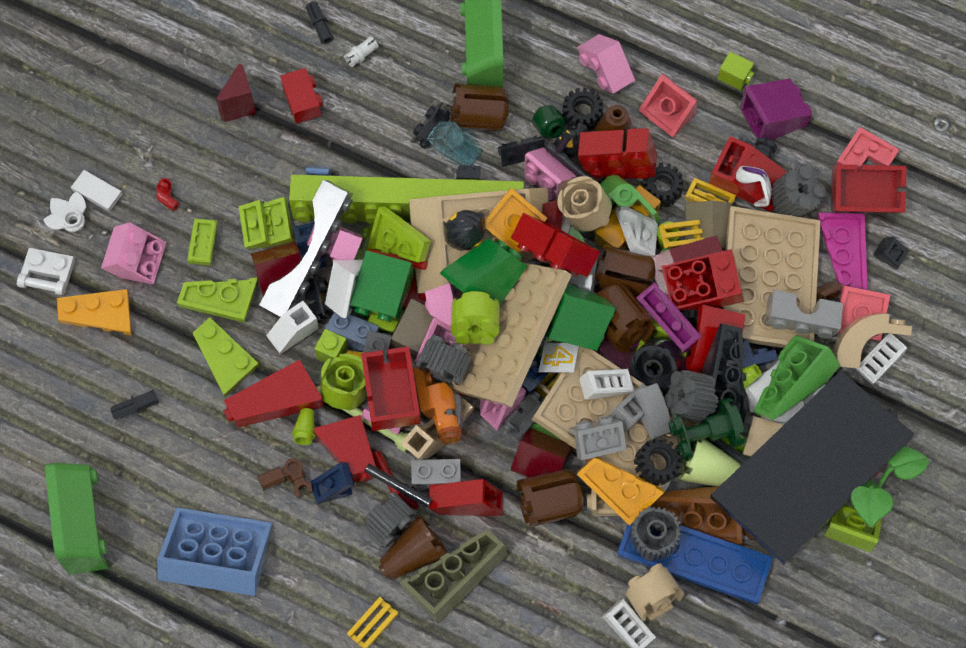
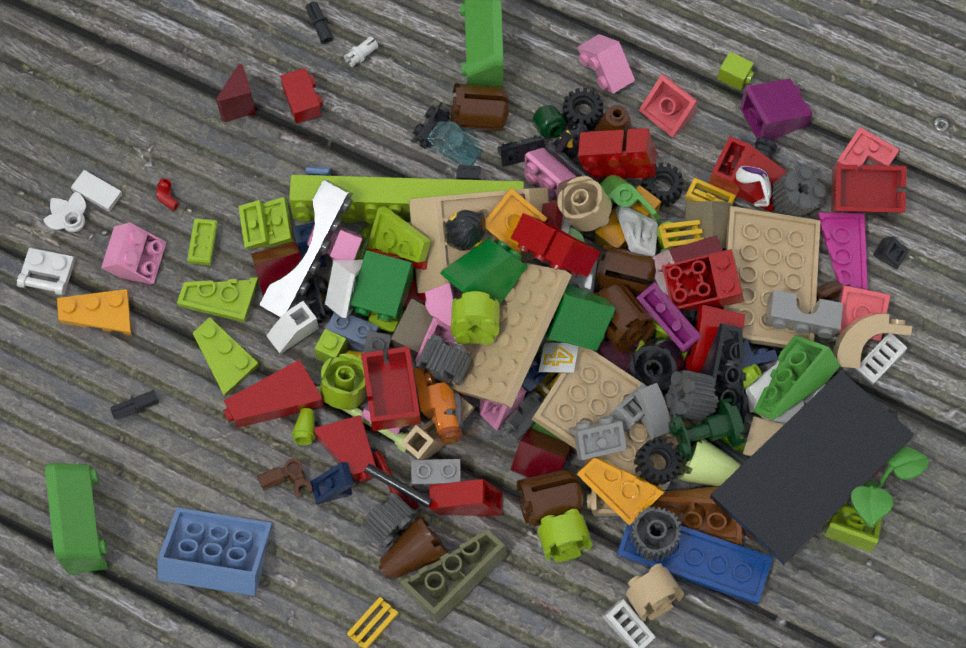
(564, 536): none -> lime brick
(592, 387): white slope -> none

